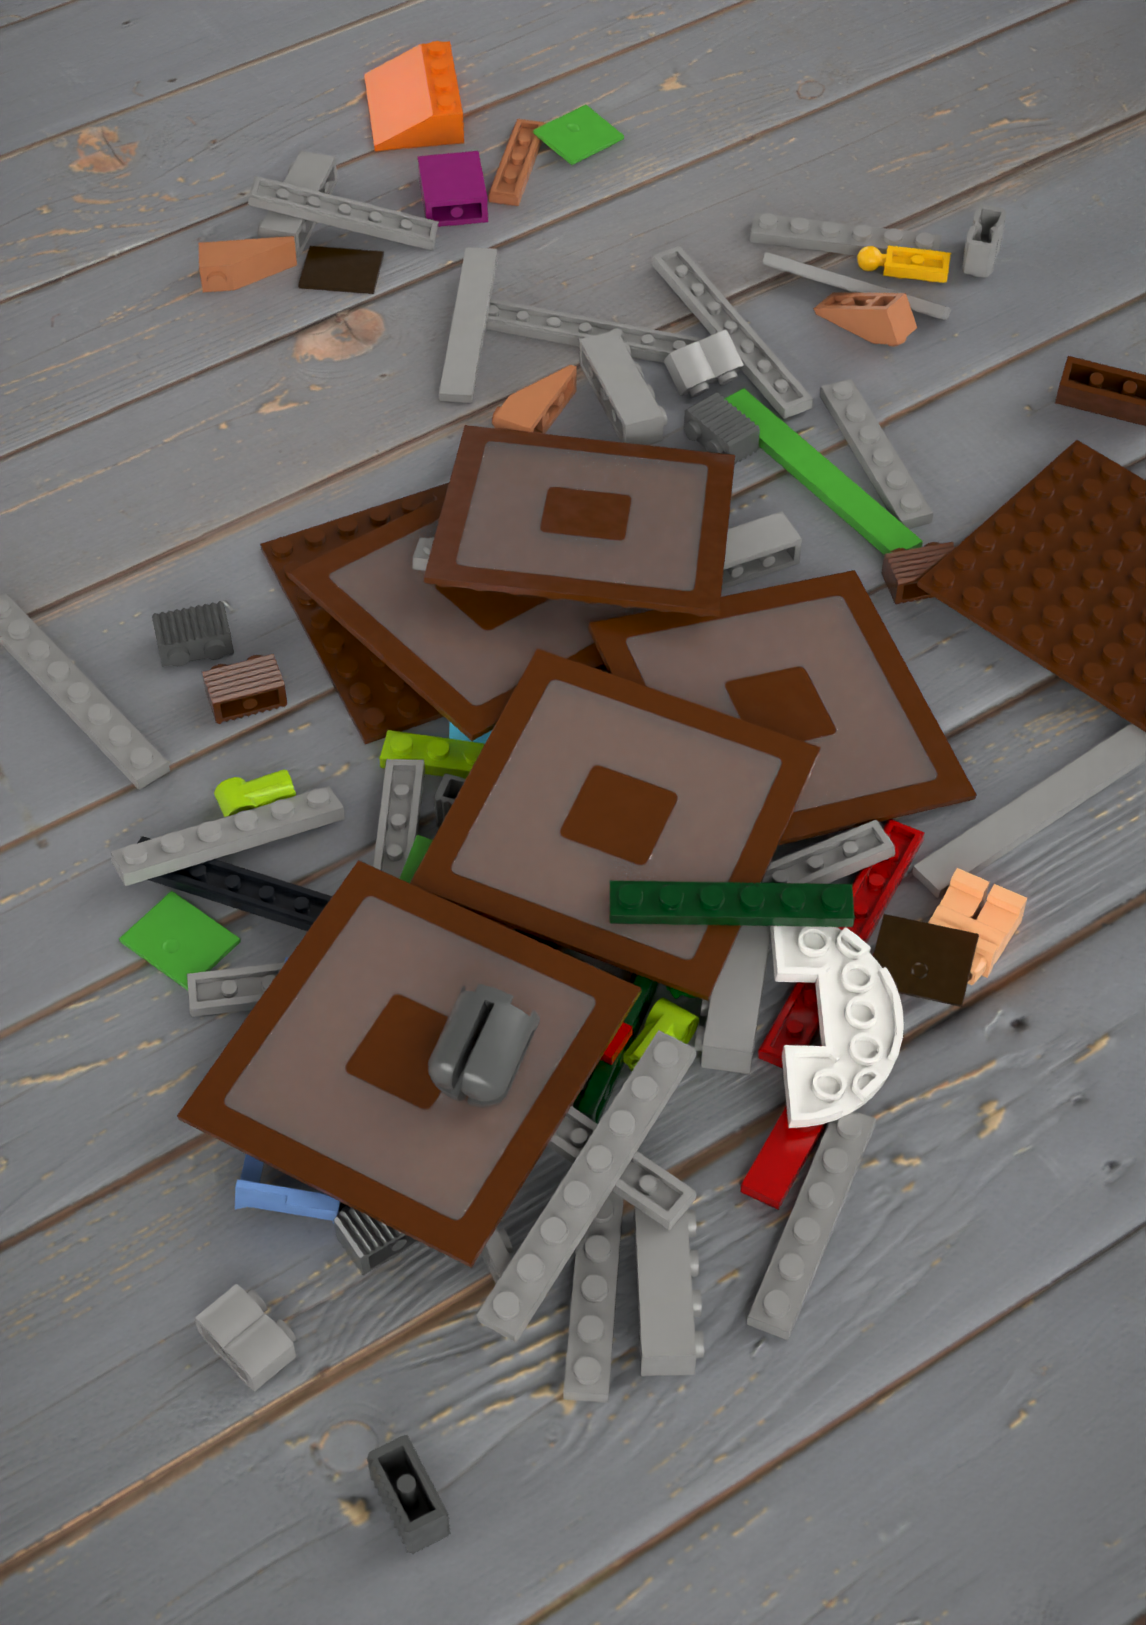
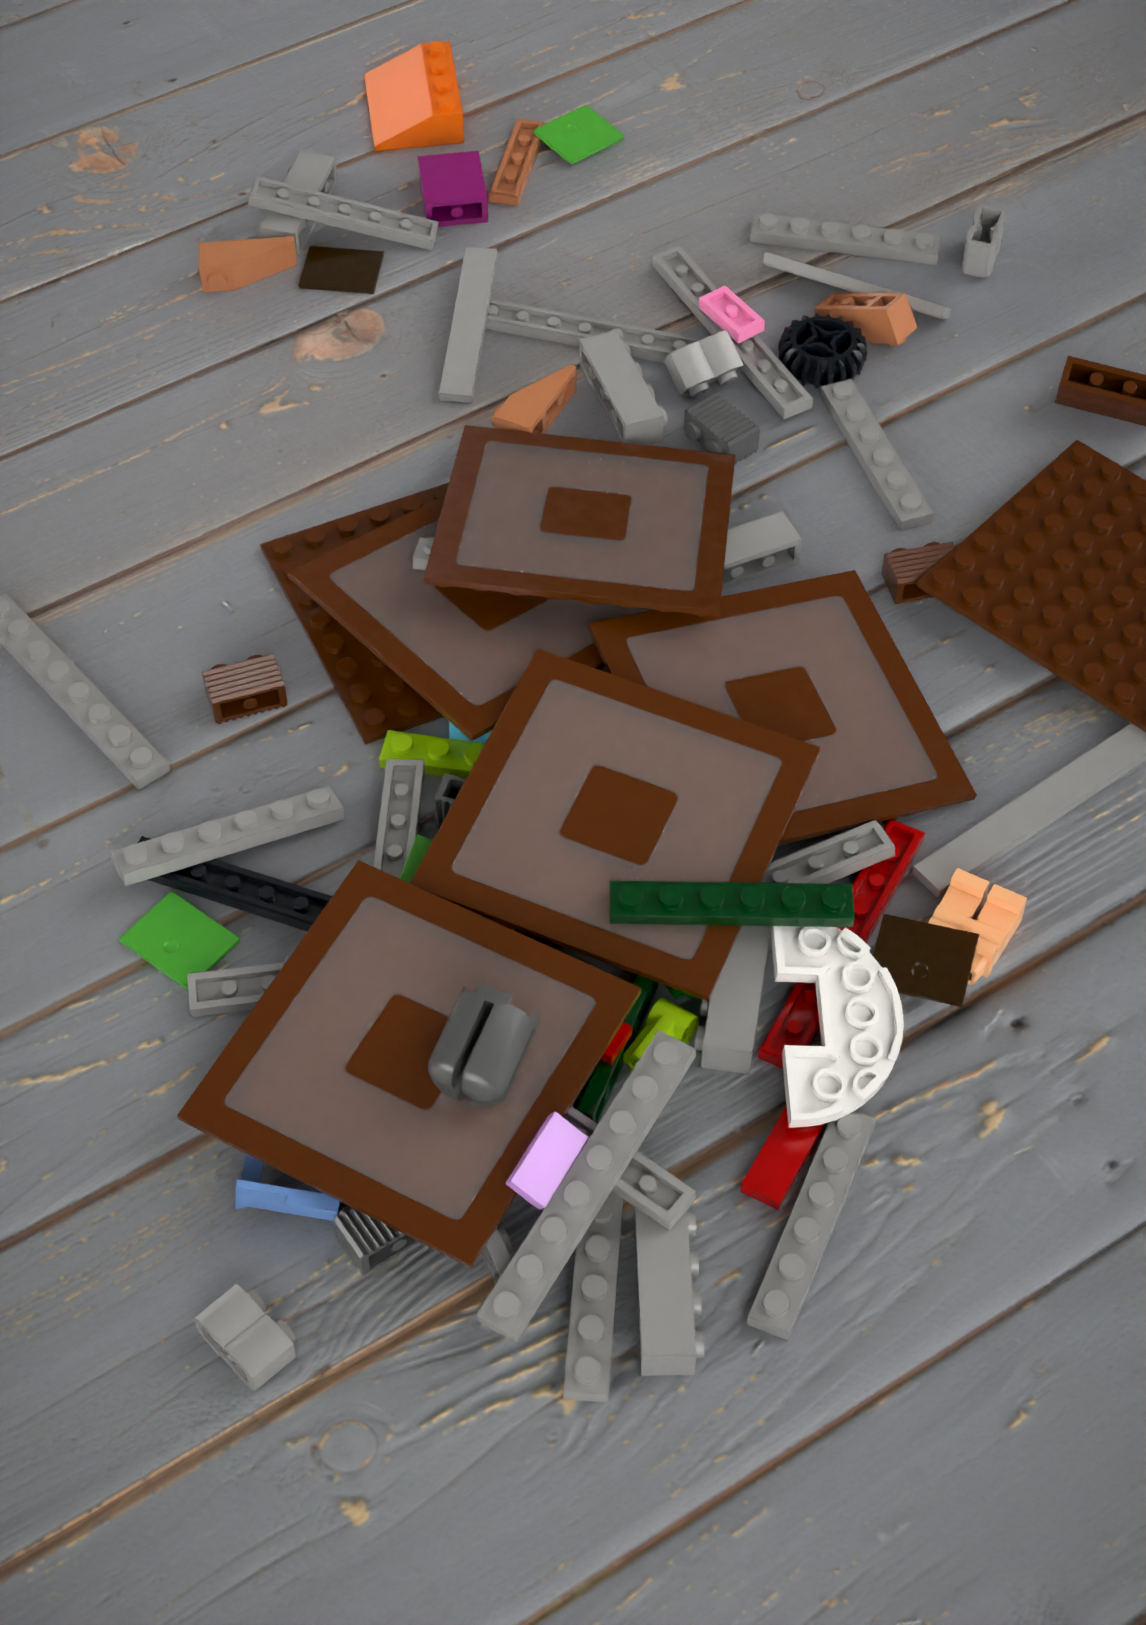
(192, 634): dark grey brick -> none
(237, 795): lime piece -> none
(408, 1494): dark grey brick -> none
(546, 1160): none -> lavender tile
(731, 314): none -> bright pink plate
(822, 350): none -> black gear
(825, 479): bright green tile -> none
(906, 263): yellow plate -> none

